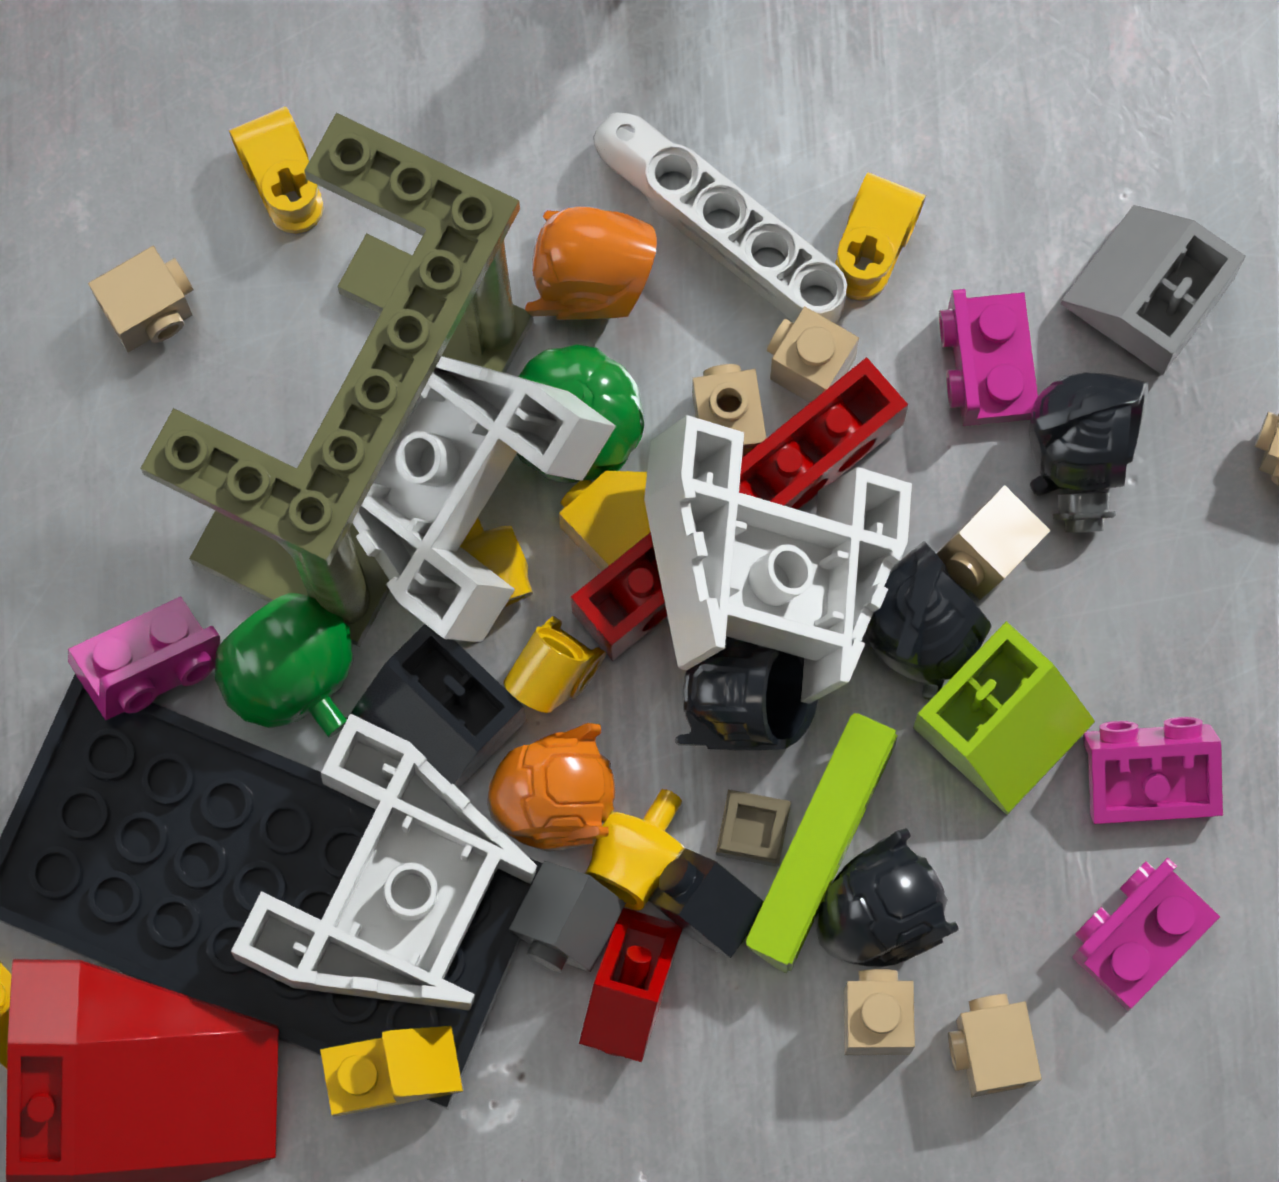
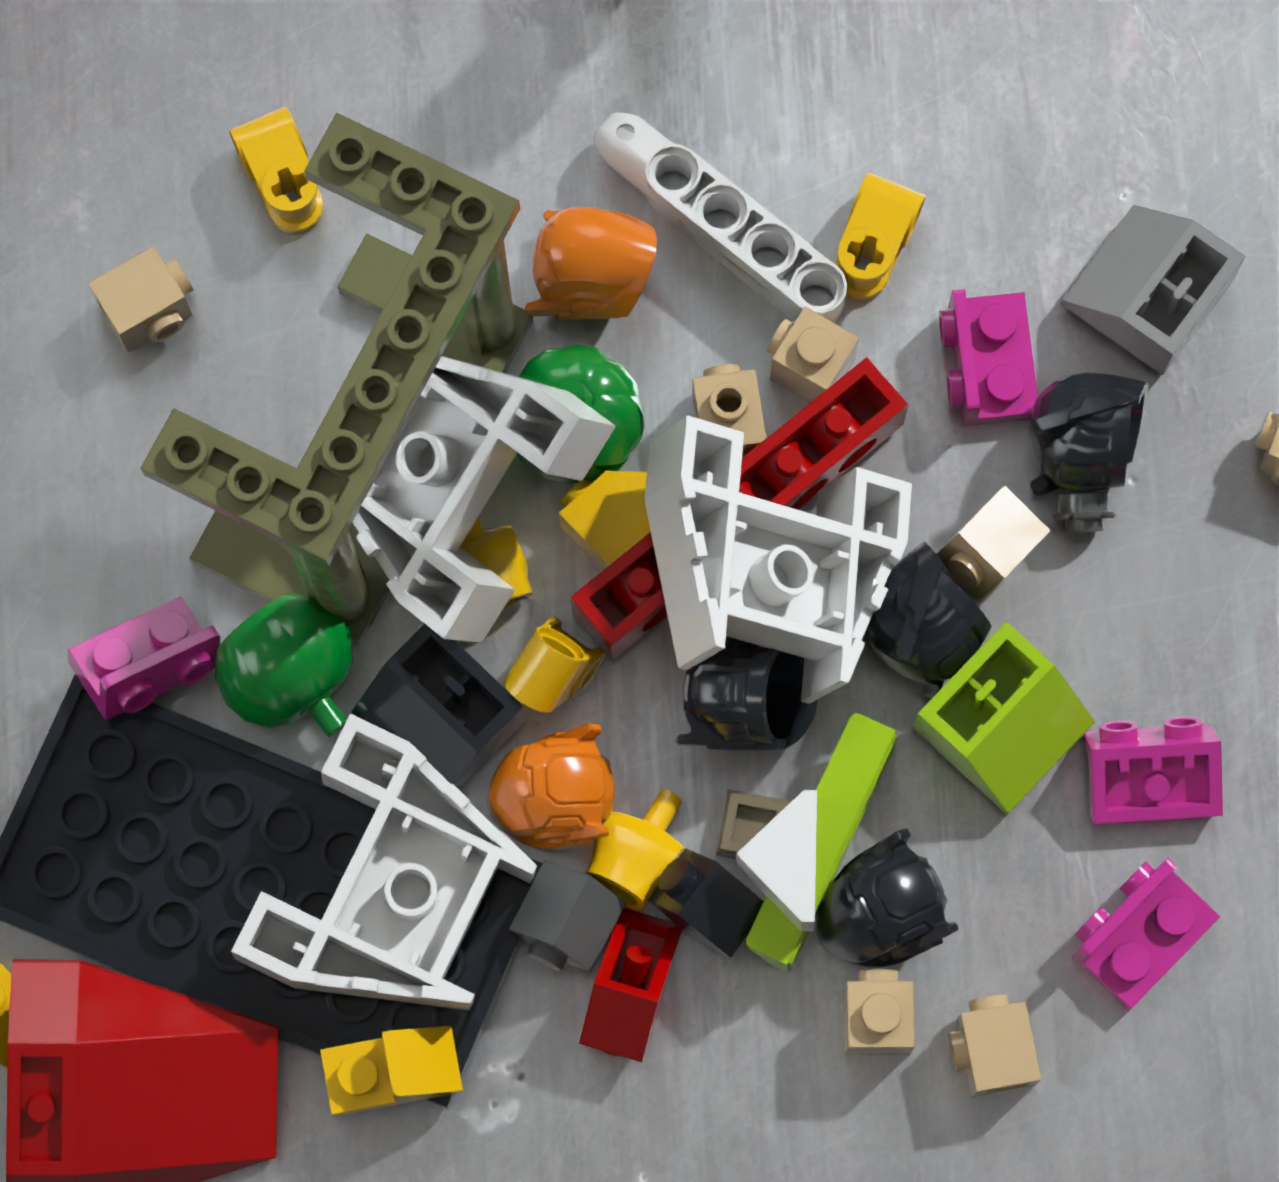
(784, 860): none -> white slope

